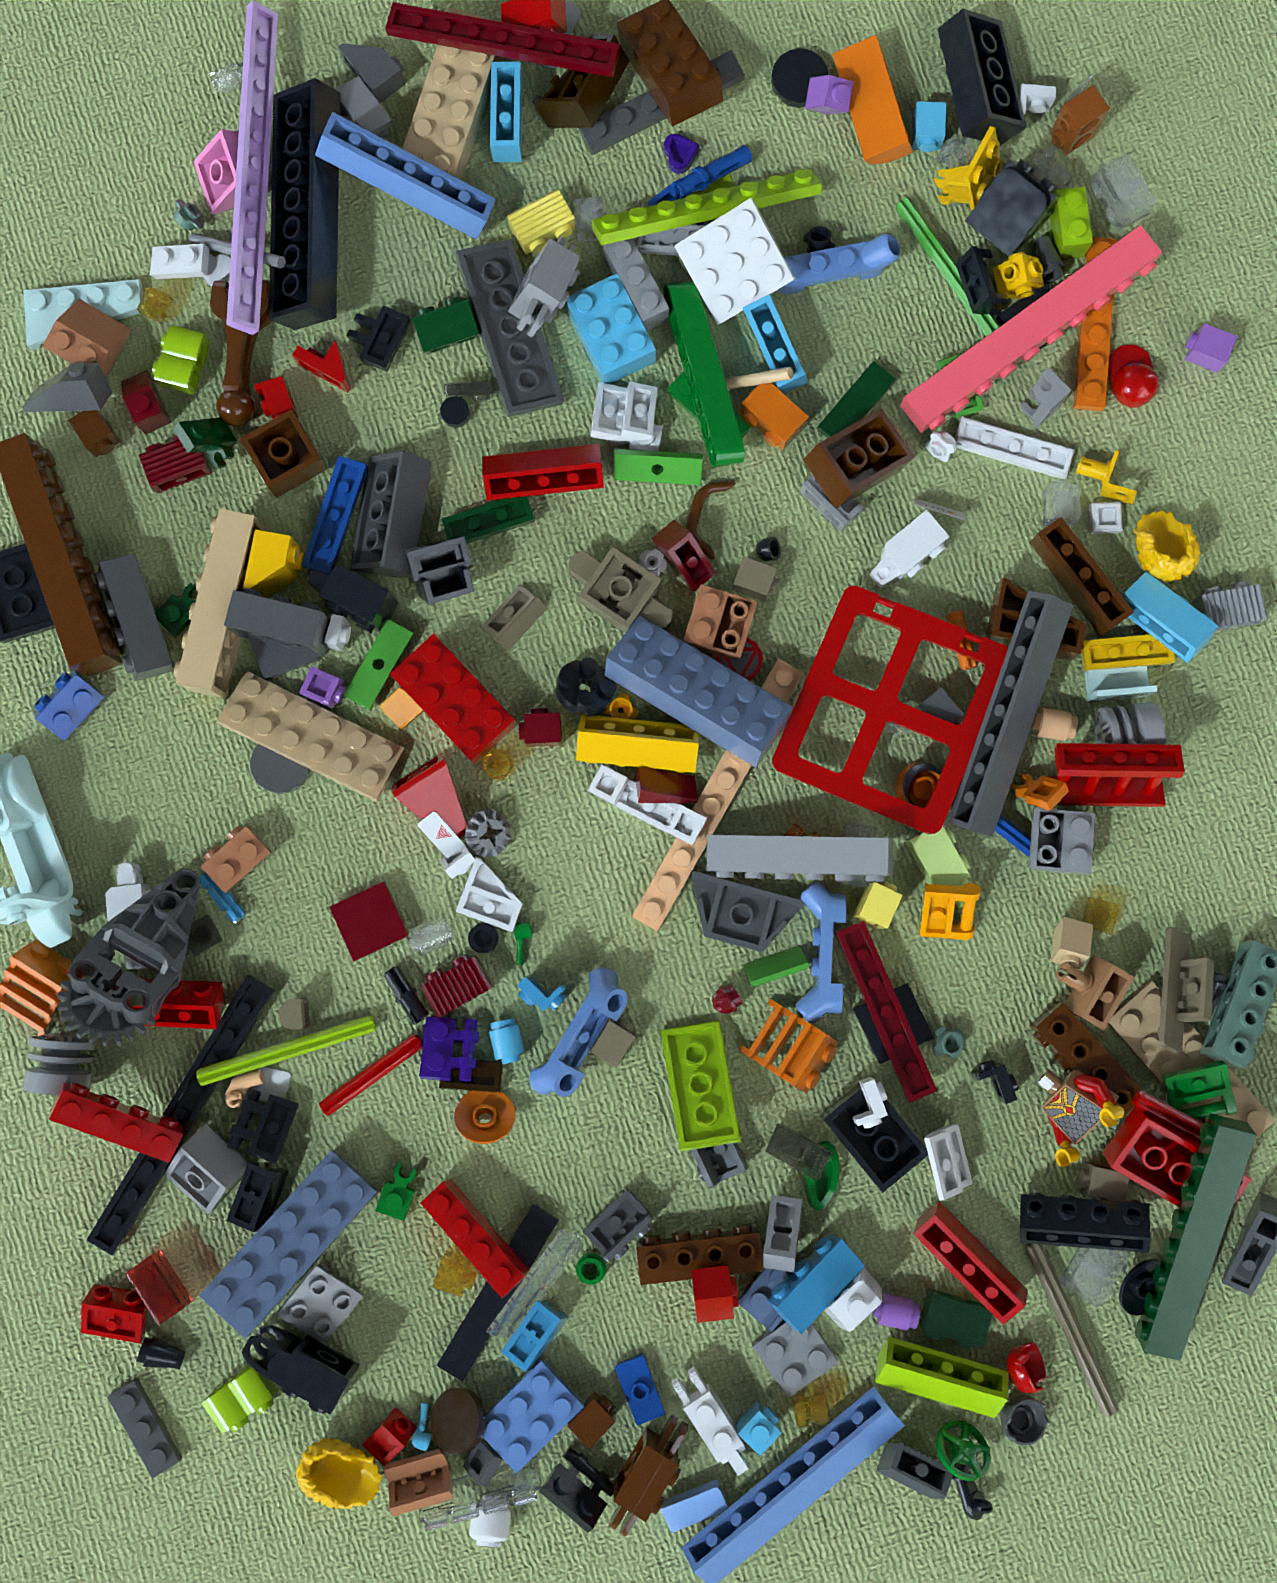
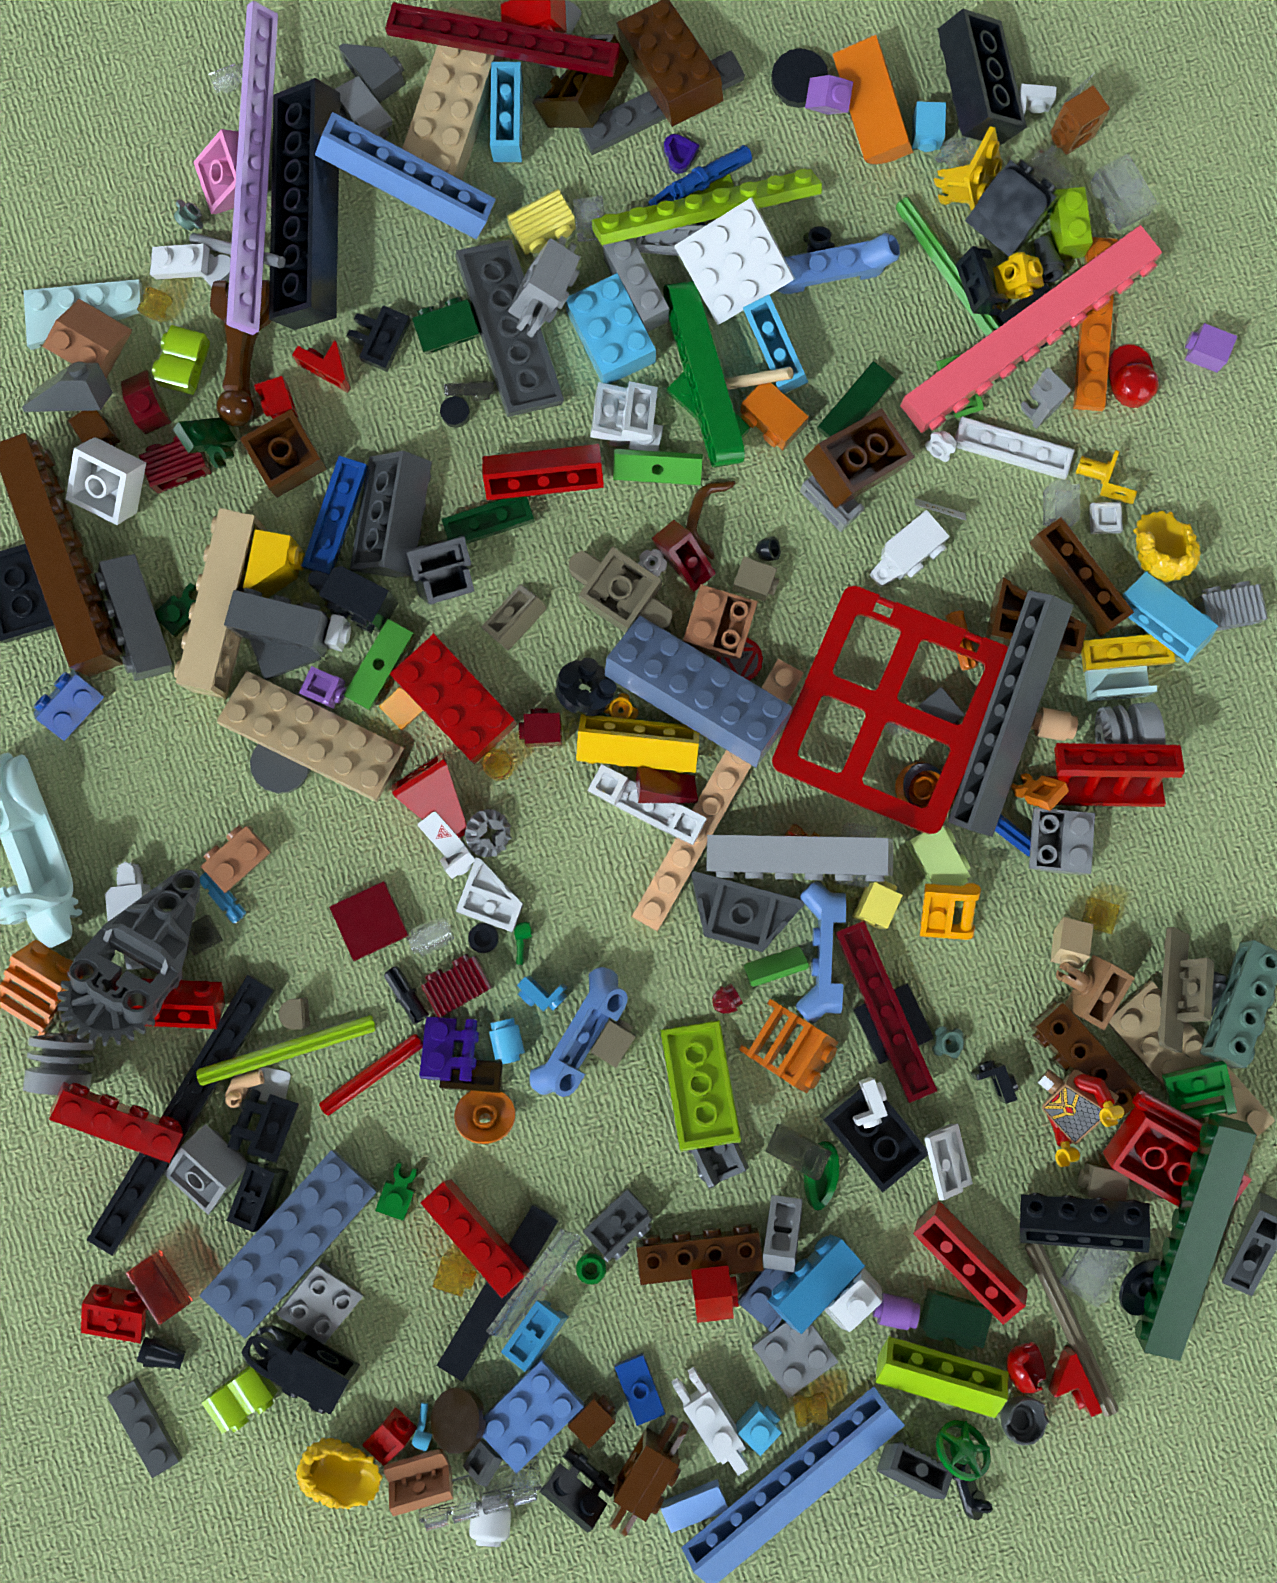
(105, 480): none -> white brick
(1071, 1376): none -> red slope

